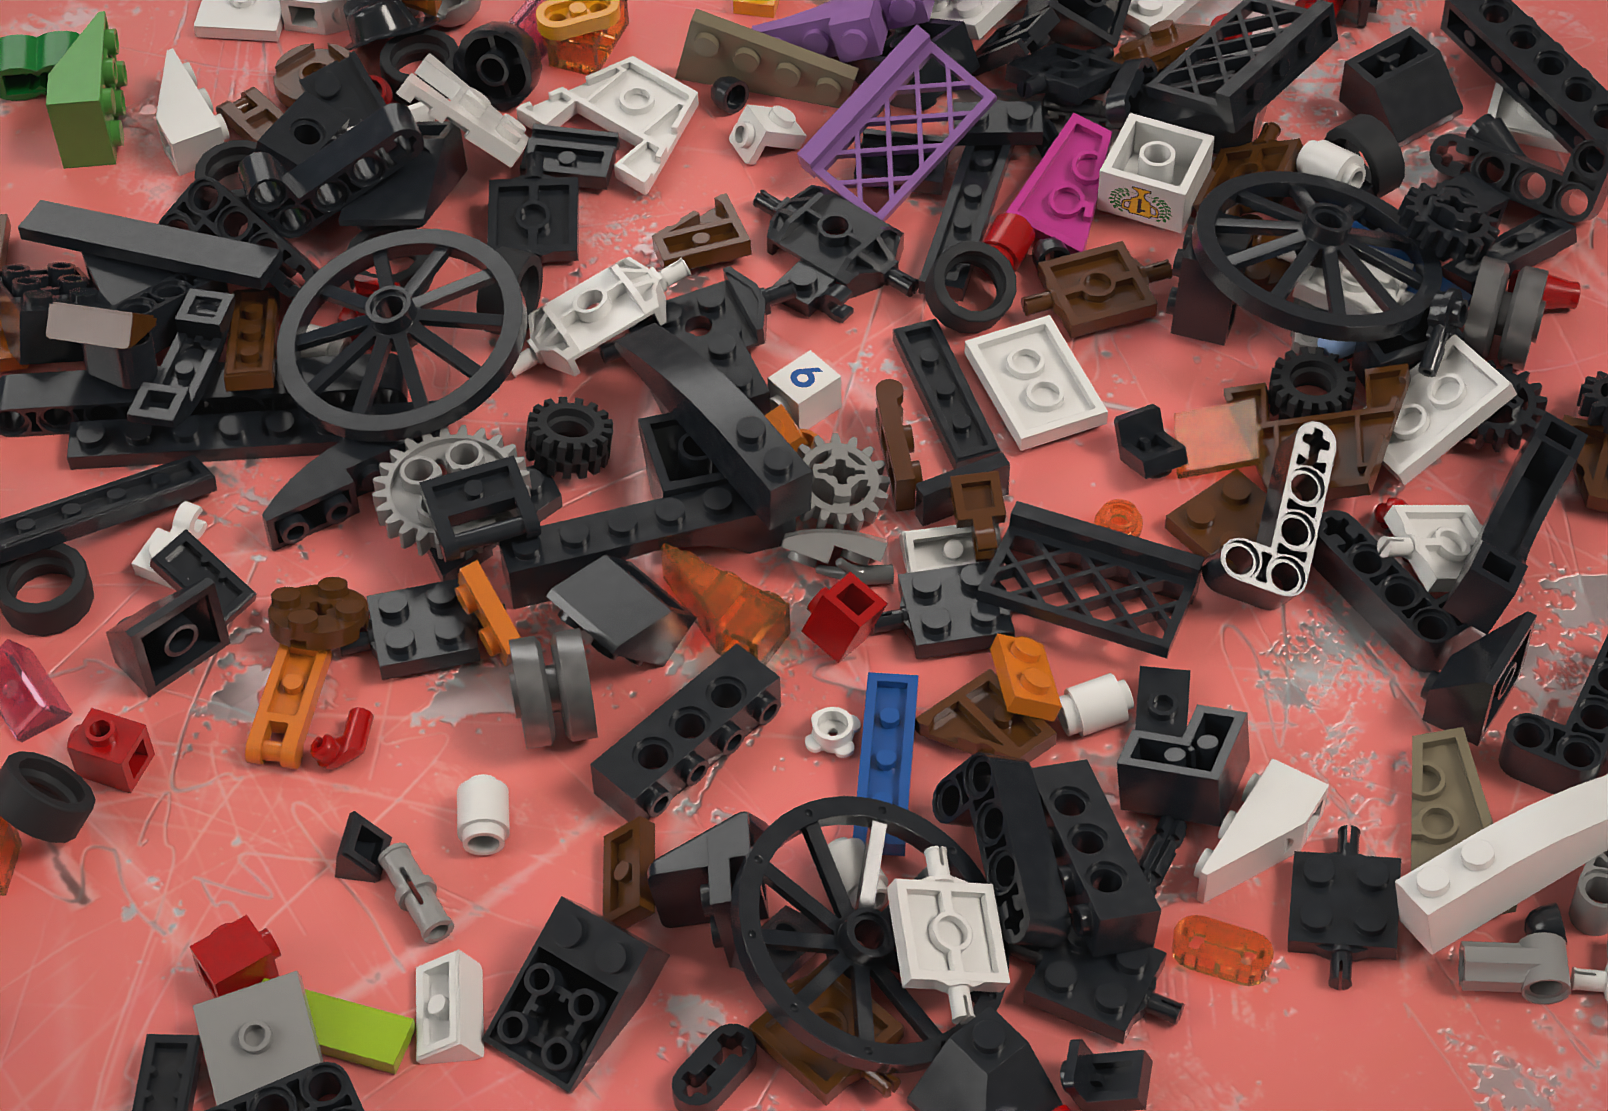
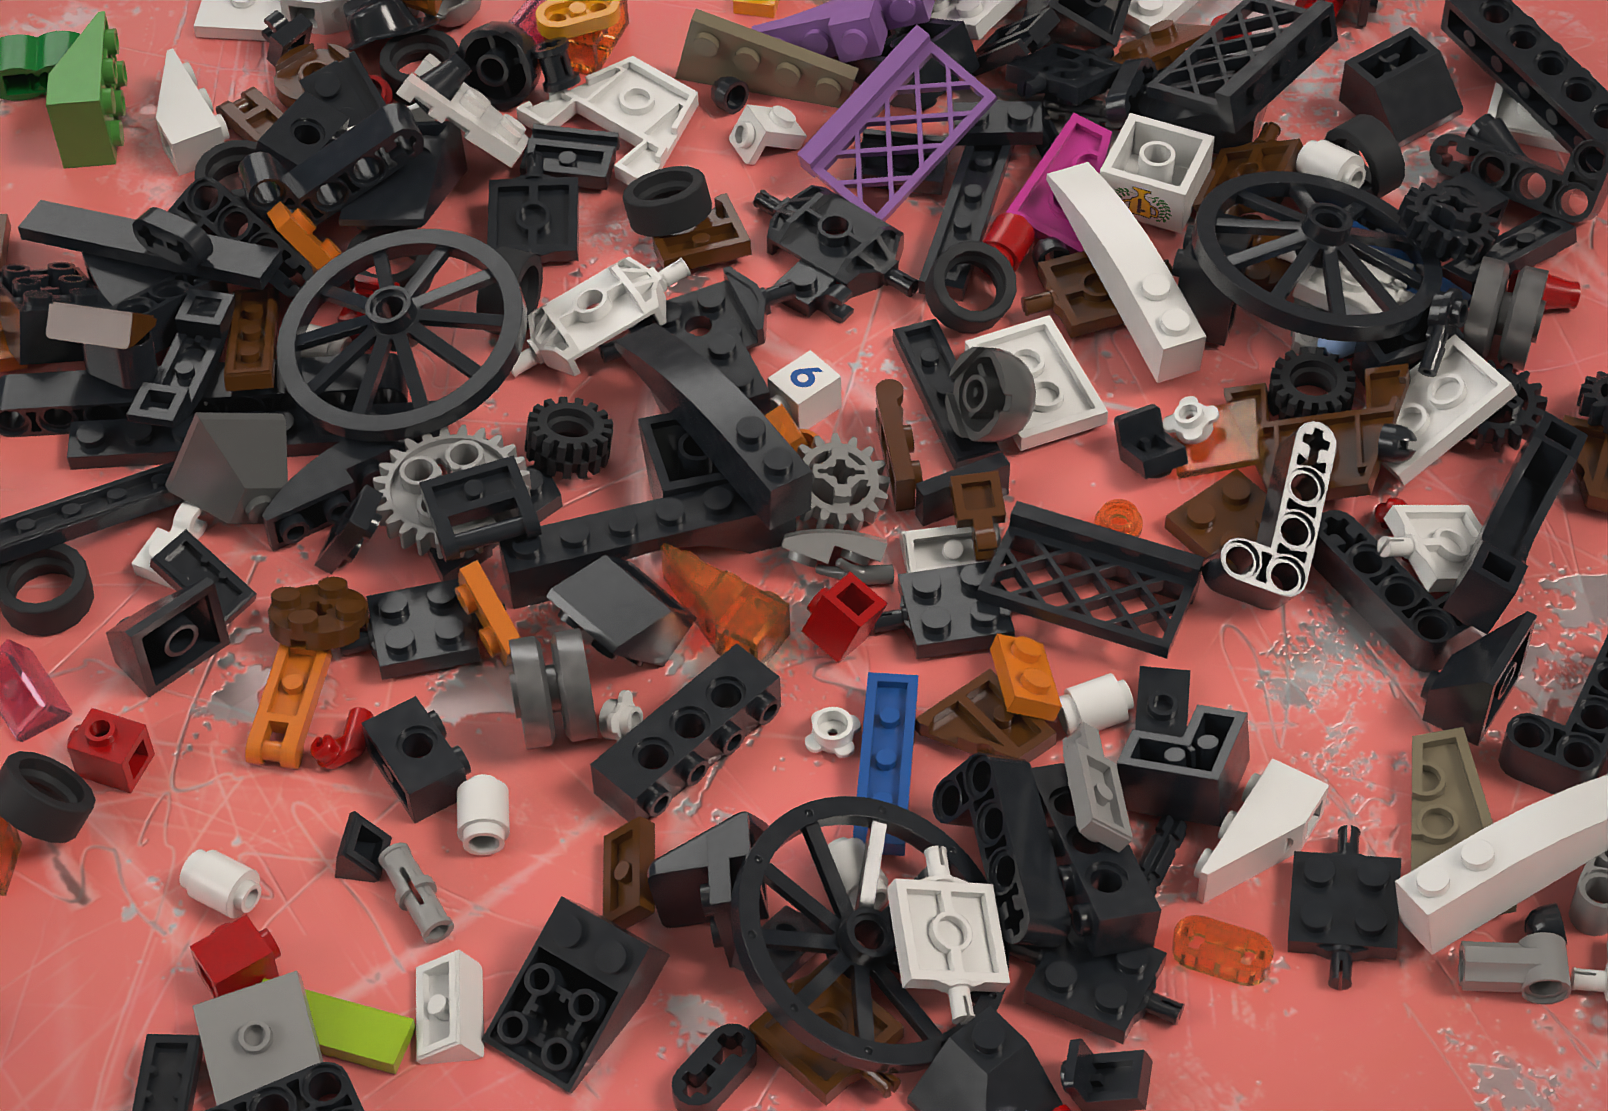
(172, 238): none -> black beam
(221, 882): none -> white brick
(232, 464): none -> dark grey slope
(284, 34): none -> black tile
(298, 232): none -> orange plate
(350, 530): none -> black plate
(396, 741): none -> black brick
(446, 78): none -> black cone
(556, 64): none -> black bush
(619, 716): none -> white plate
(667, 201): none -> black tyre
(990, 395): none -> dark grey cylinder
(1095, 789): none -> light grey hinge
(1131, 272): none -> white slope
(1191, 421): none -> white plate
(1394, 443): none -> black hinge

